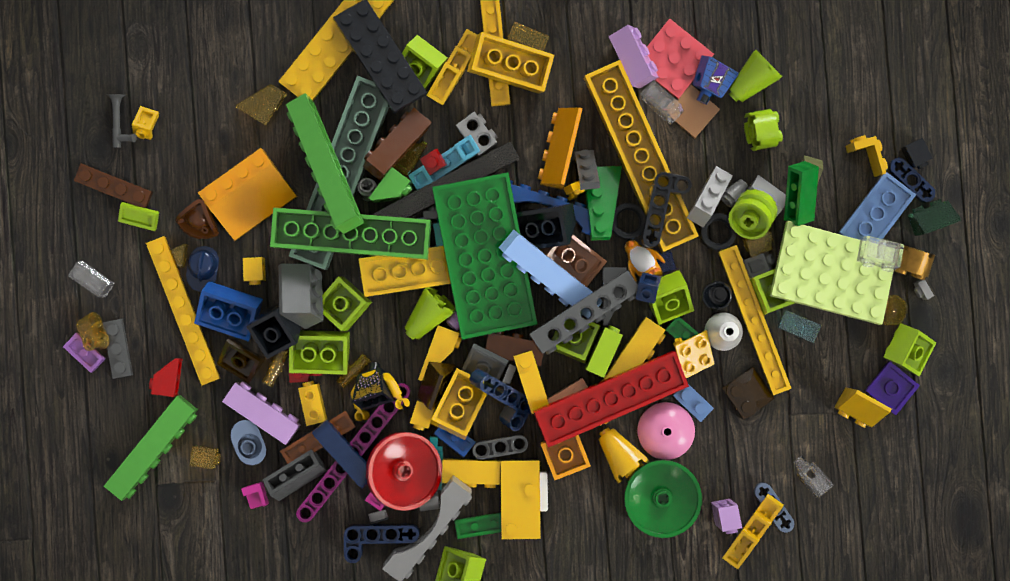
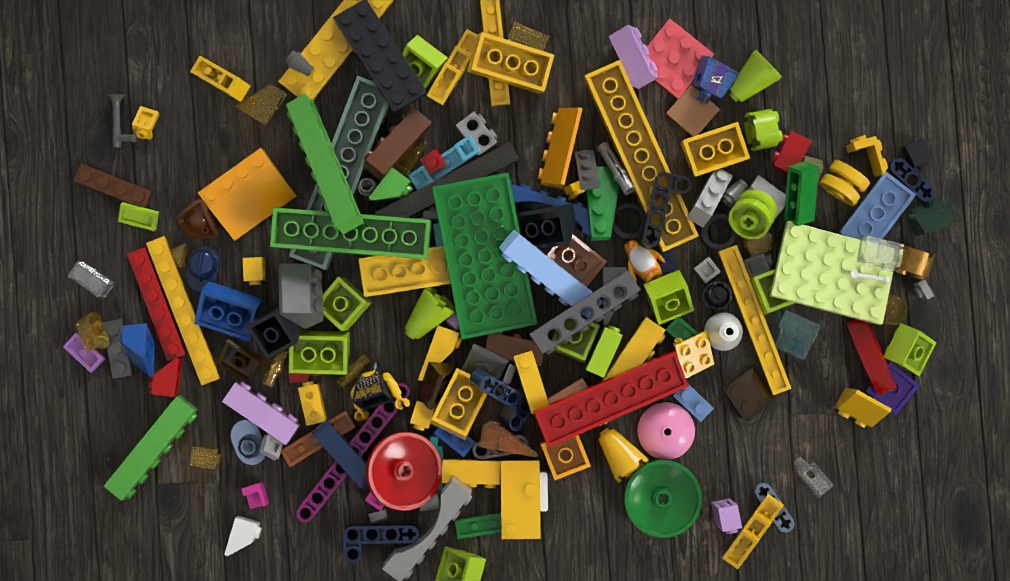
(139, 347): none -> blue slope
(156, 304): none -> red plate
(220, 78): none -> yellow slope
(242, 534): none -> white slope
(271, 447): none -> light grey plate
(294, 475): dark grey brick -> none
(299, 63): none -> dark grey cone
(501, 439): none -> clear orange slope
(620, 175): none -> light grey pin
(648, 287): dark blue bracket -> none
(662, 102): clear brick -> none
(707, 270): none -> light grey plate
(715, 149): none -> yellow slope
(791, 152): none -> red brick
(793, 345): none -> clear light blue slope
(844, 182): none -> yellow wheel
(853, 274): none -> white hinge
(871, 356): none -> red slope

